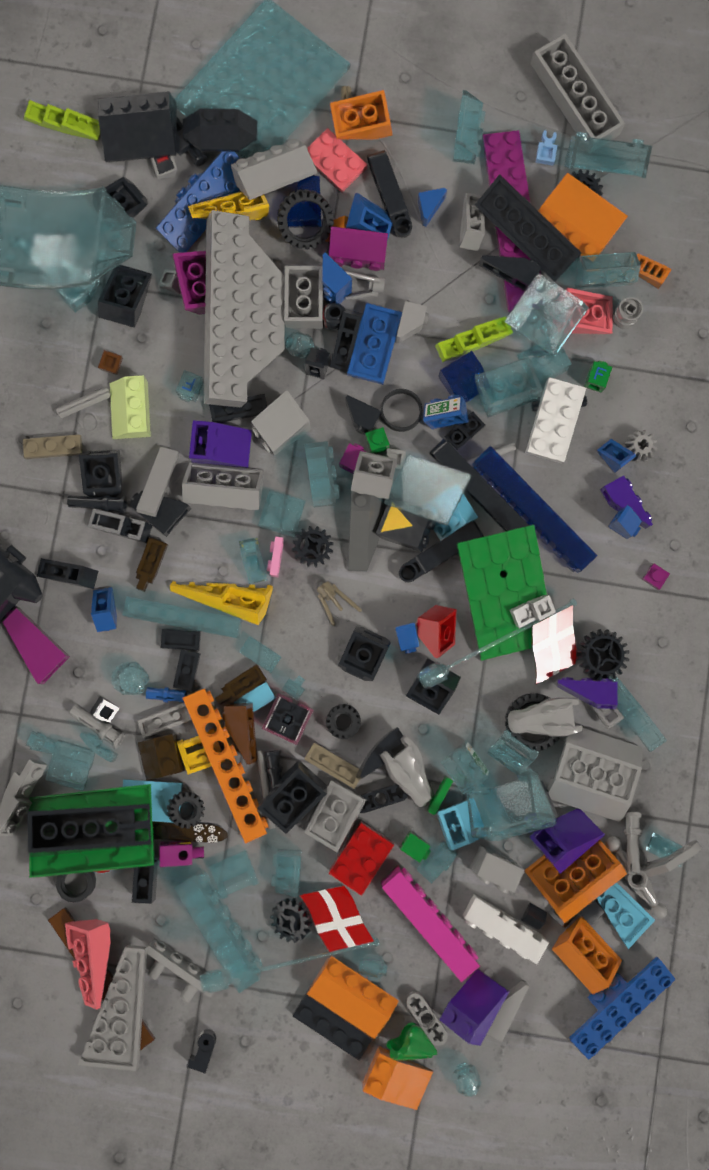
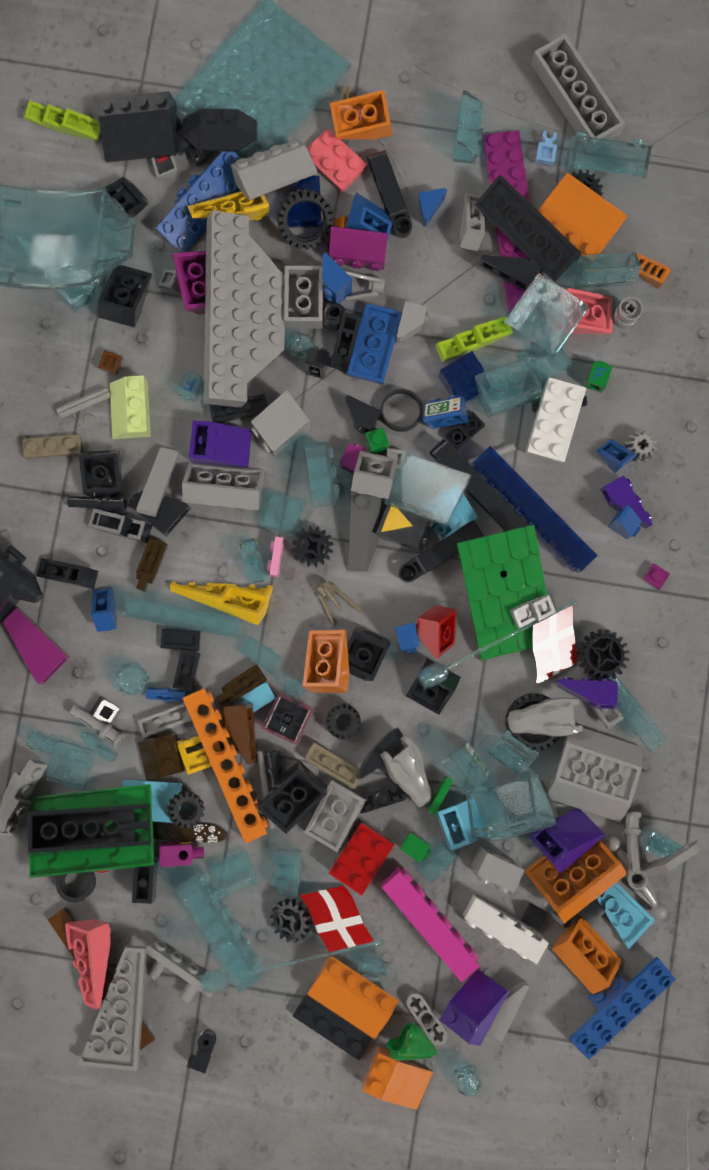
(326, 662): none -> orange slope

